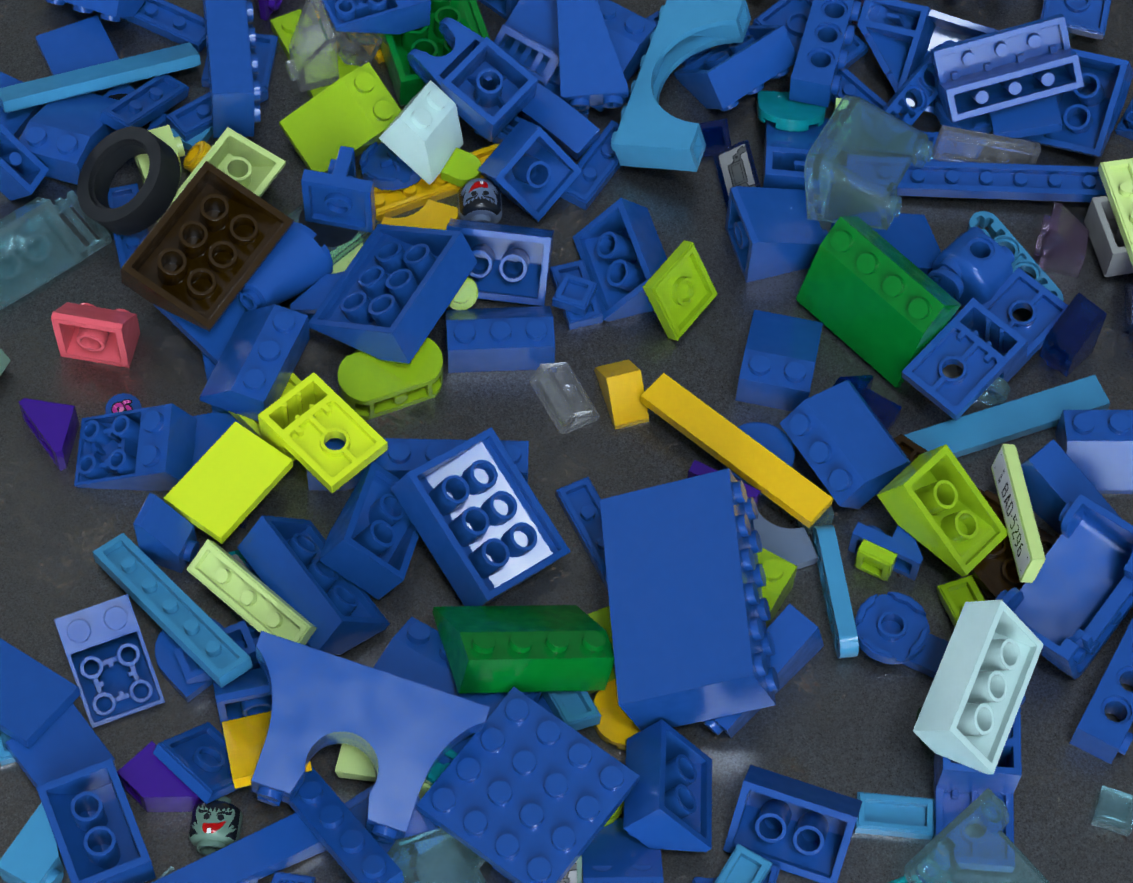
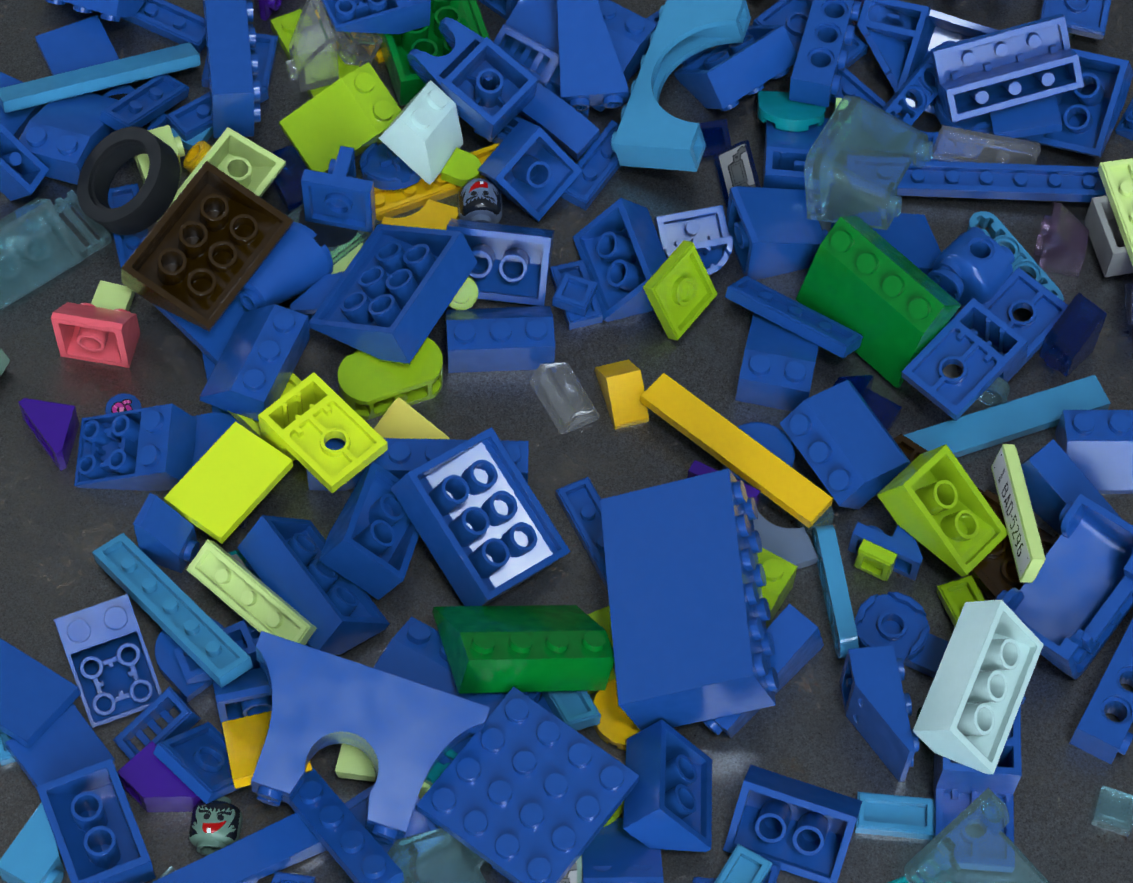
(113, 296): none -> yellowish green tile
(158, 708): none -> blue slope
(289, 179): none -> clear blue slope
(406, 423): none -> light yellow slope
(704, 228): none -> slope
(794, 316): none -> blue tile
(879, 706): none -> blue slope

